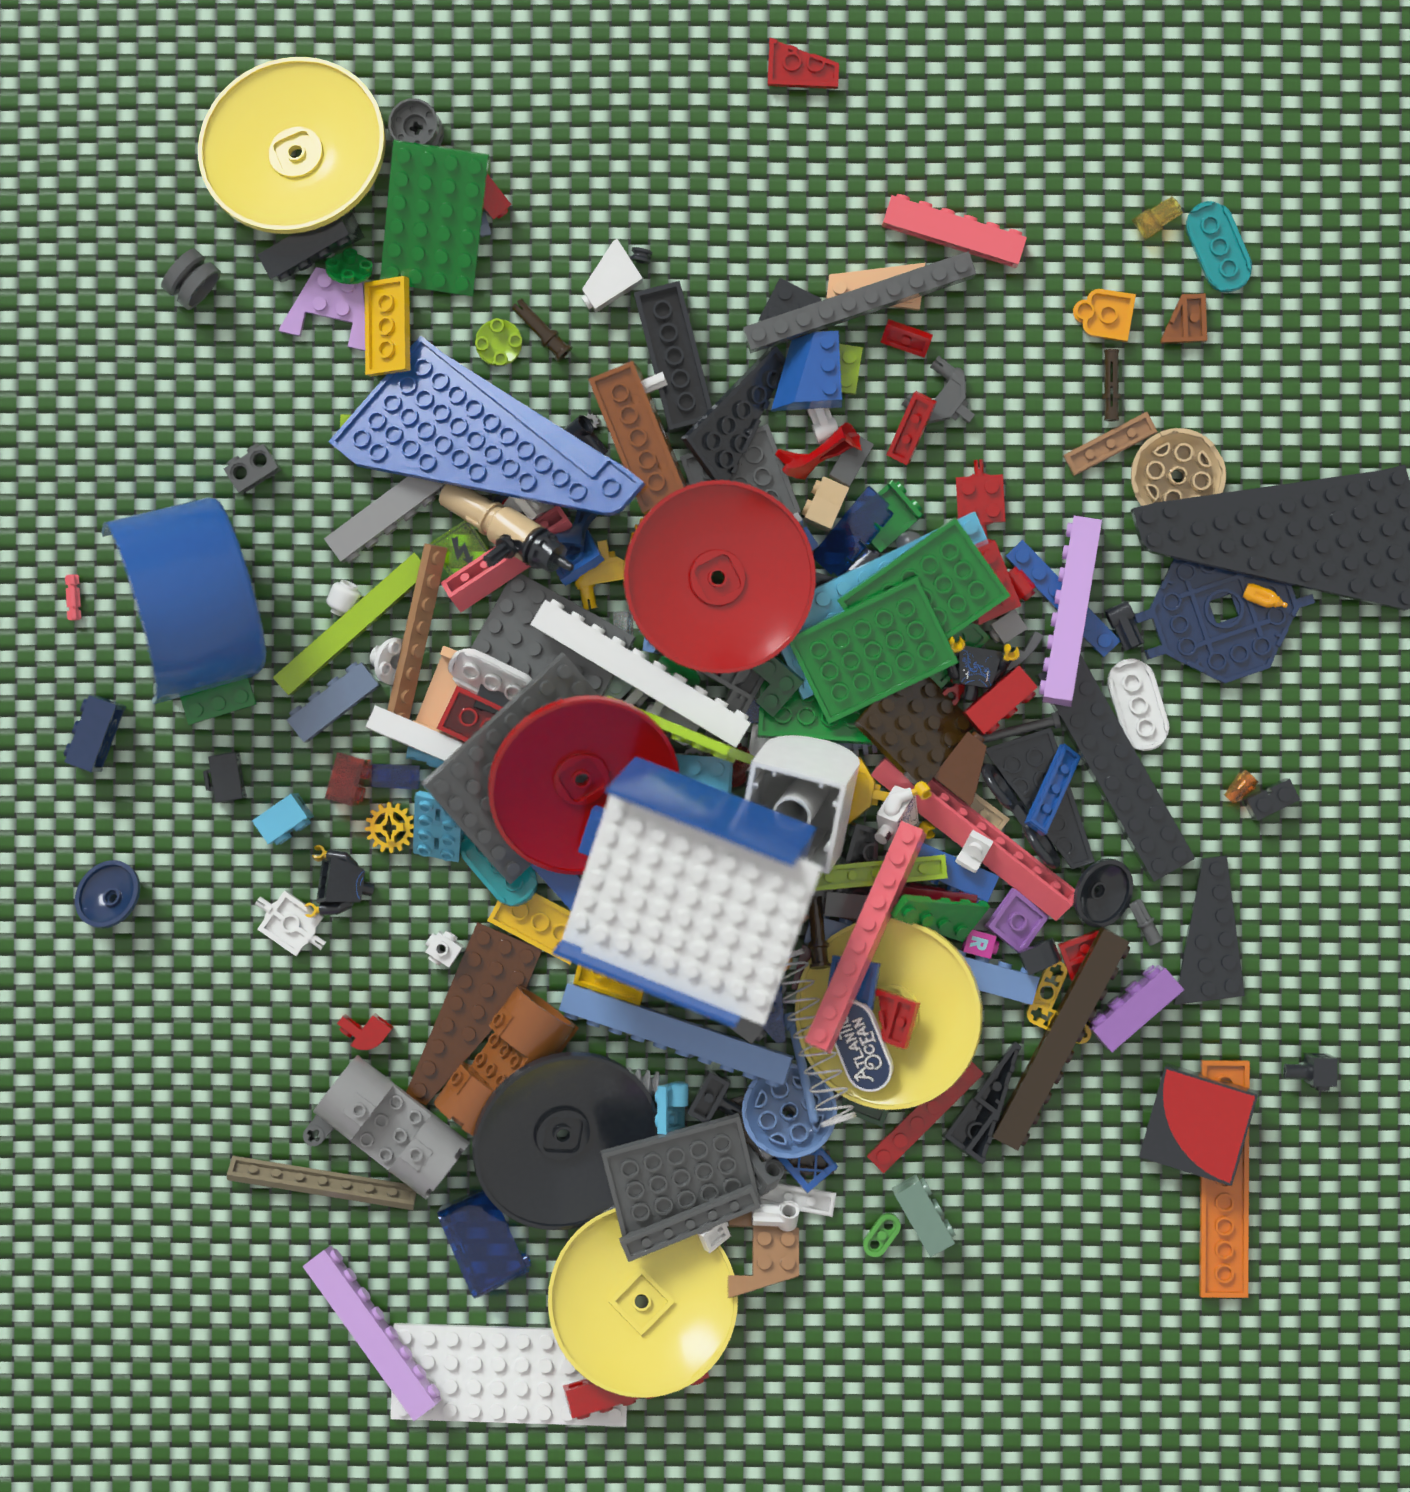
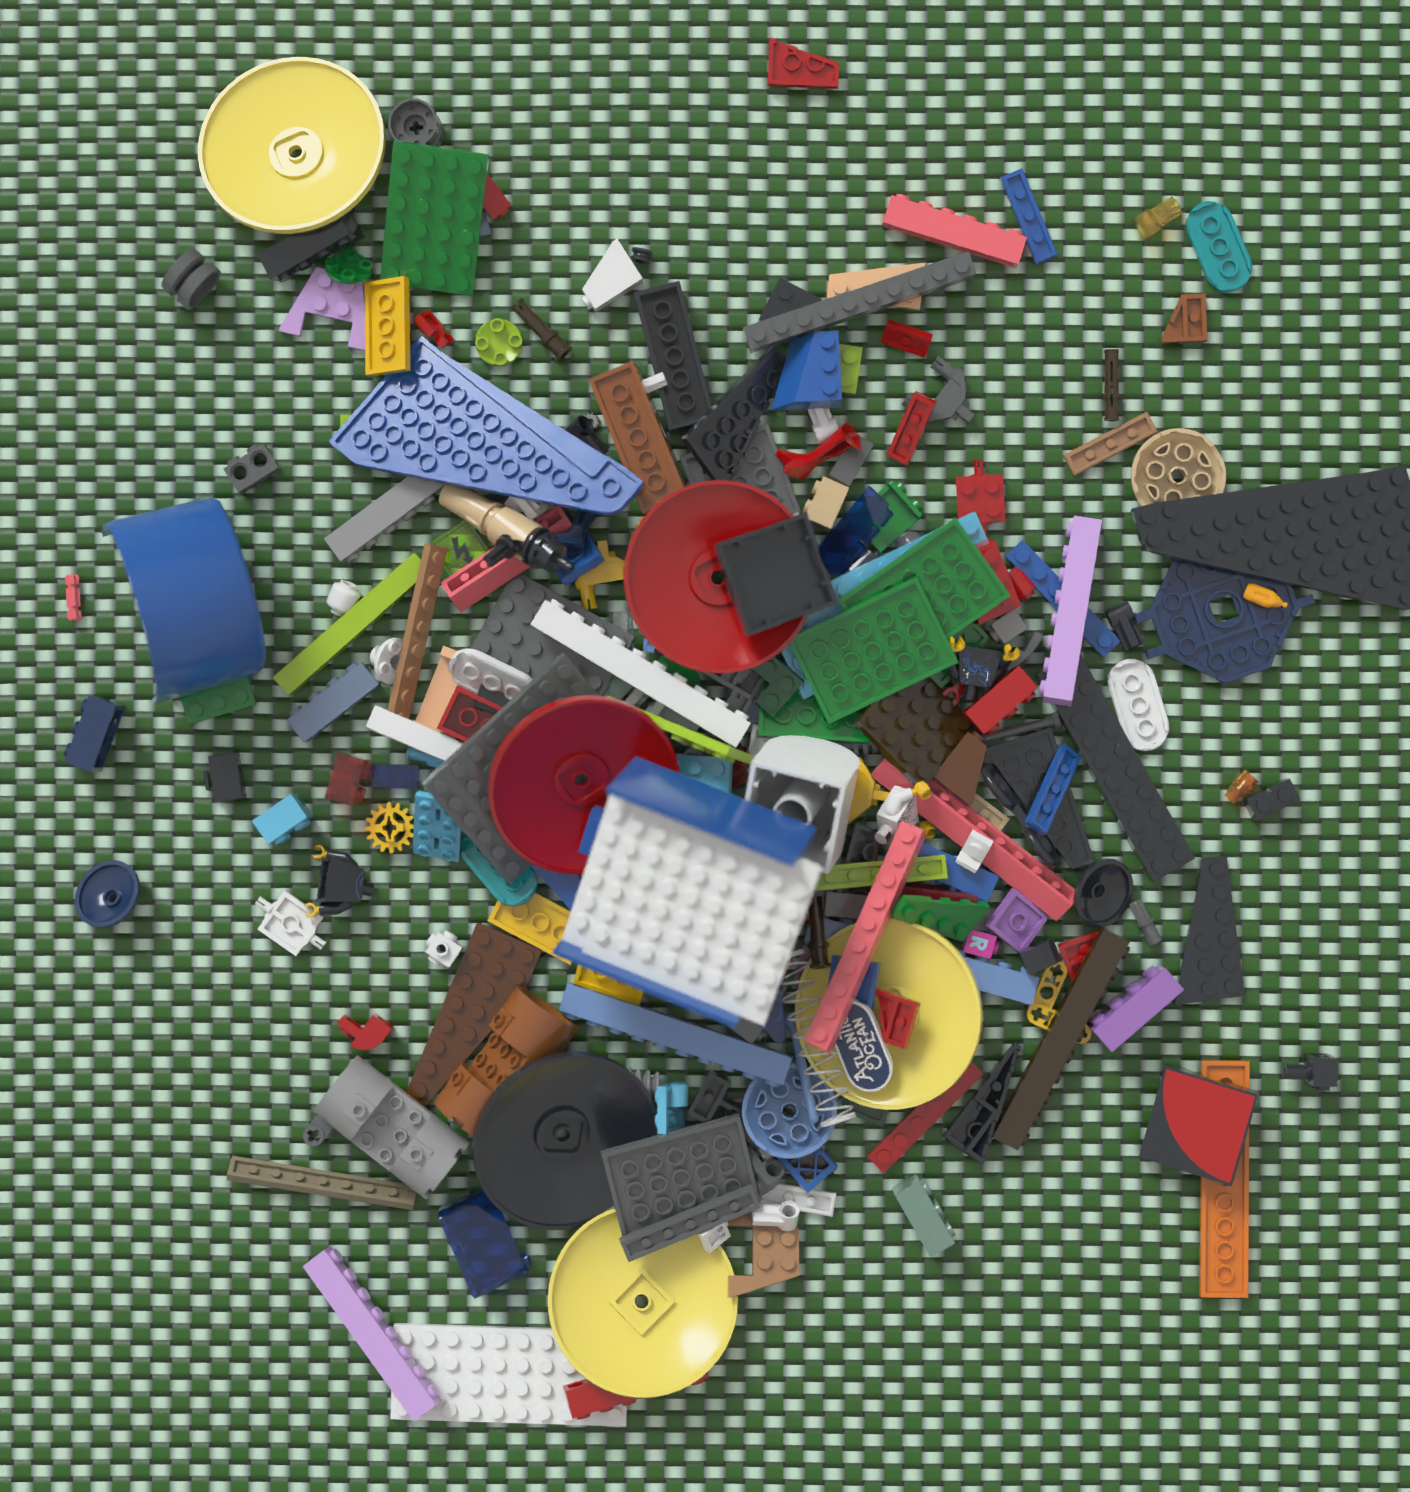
(431, 326): none -> red plate
(775, 574): none -> black tile
(881, 1234): bright green plate -> none
(1028, 216): none -> blue tile
(1106, 314): light orange plate -> none

